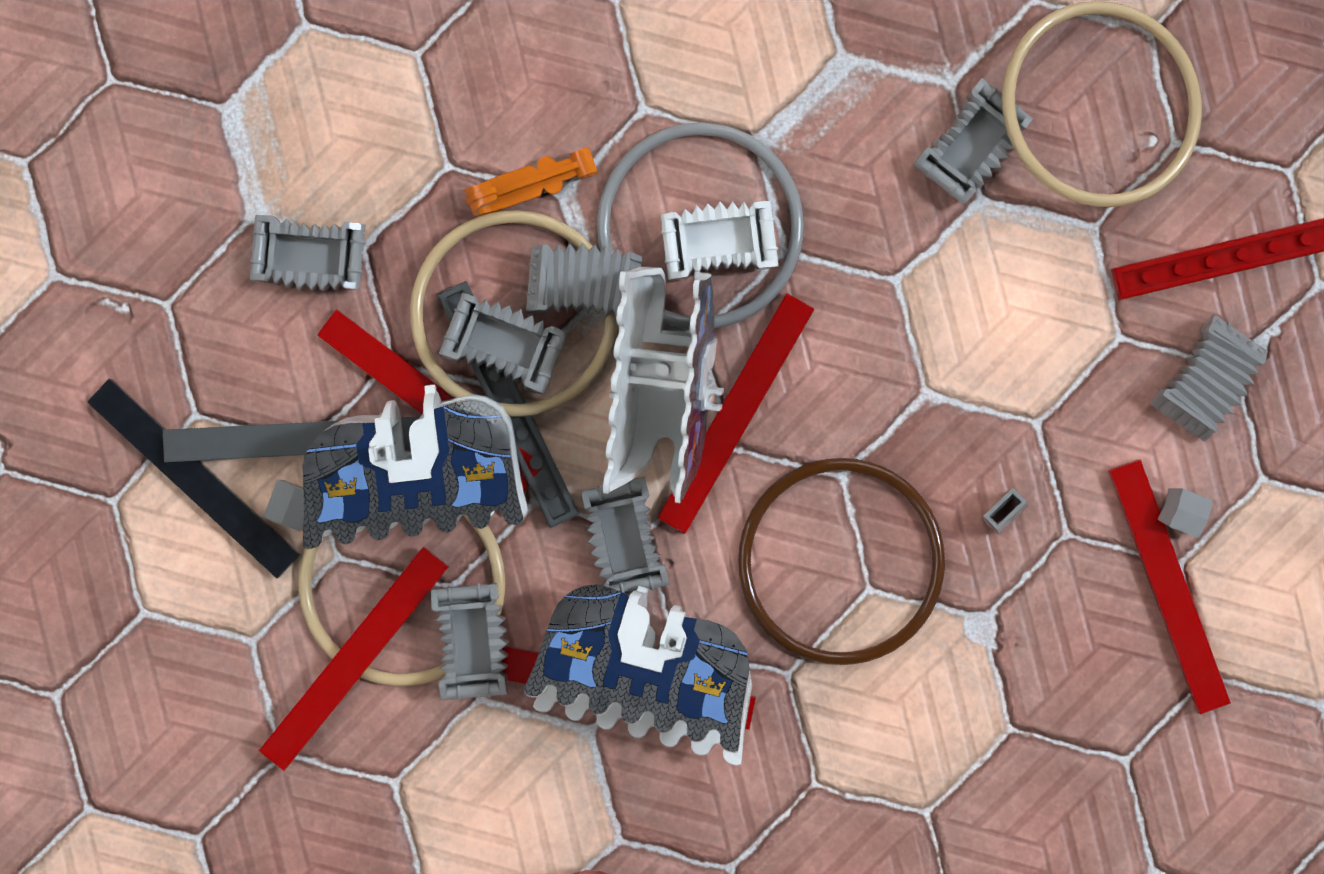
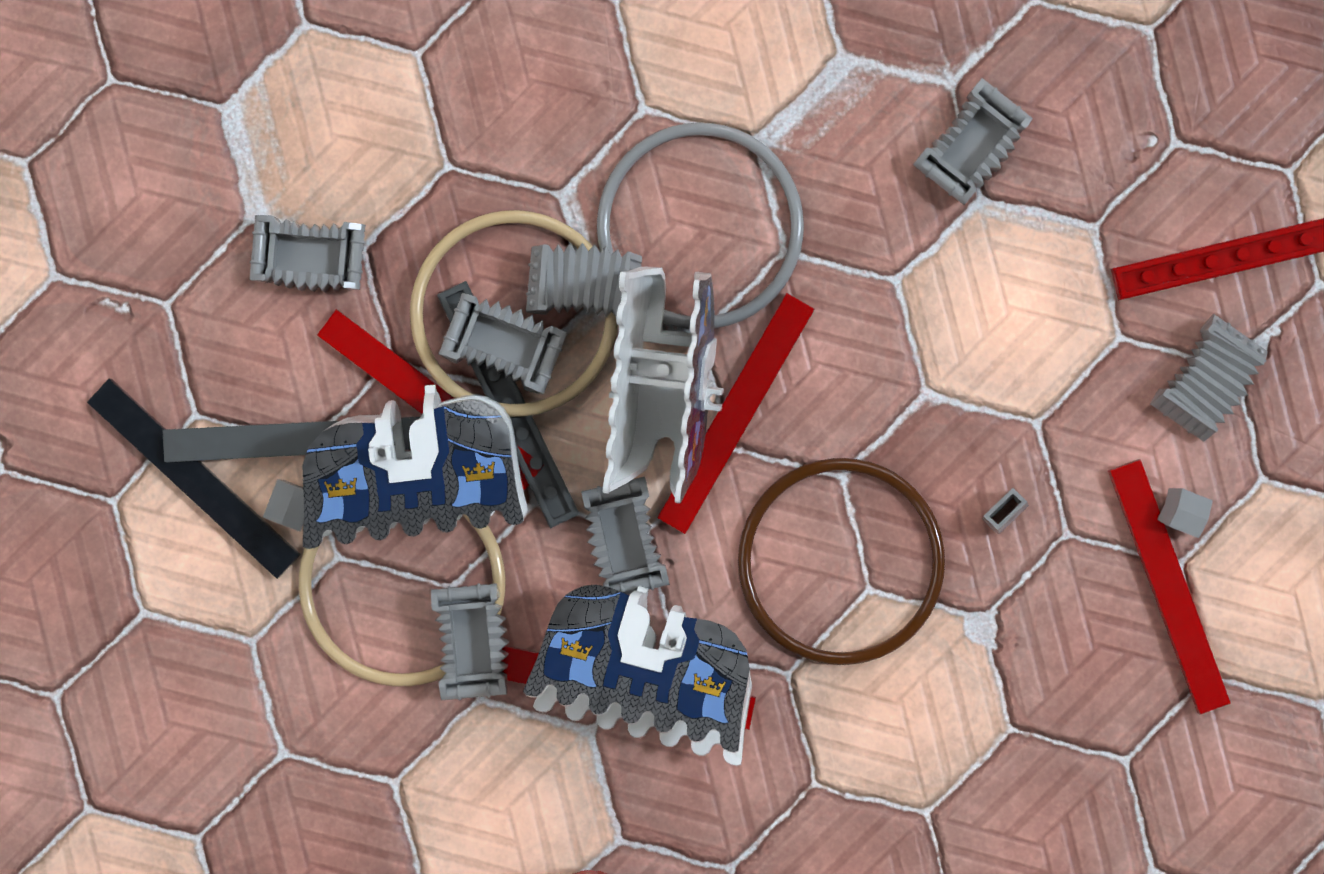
(353, 658): red tile -> none
(528, 182): orange piece -> none
(719, 238): white piece -> none
(1180, 57): tan piece -> none

